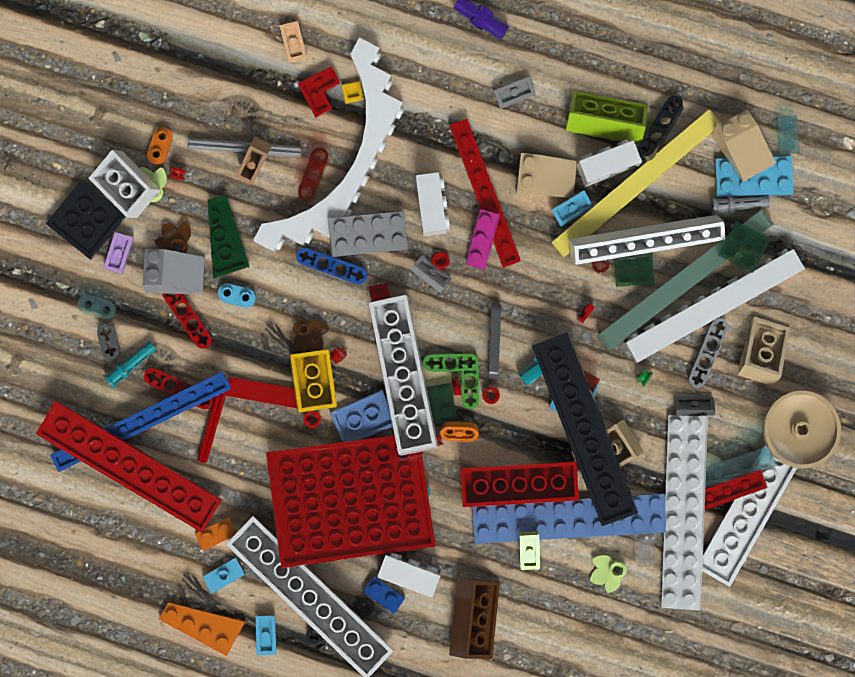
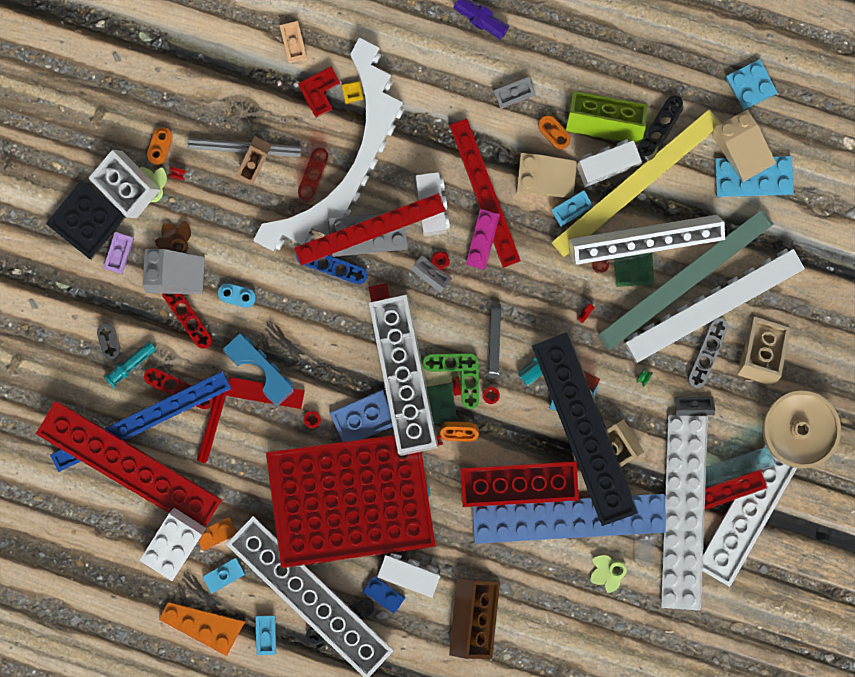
(97, 307): clear light blue plate -> none
(172, 544): none -> white brick
(226, 245): dark green wing -> none
(242, 352): none -> dark azure arch
(311, 337): reddish brown plate -> none
(313, 381): yellow brick -> none
(338, 355): red plate -> none
(370, 229): none -> red plate
(529, 550): plate -> none
(555, 132): none -> orange plate
(730, 204): light grey pin -> none
(744, 247): clear green plate -> none
(751, 84): none -> medium azure plate
(788, 135): clear light blue plate -> none

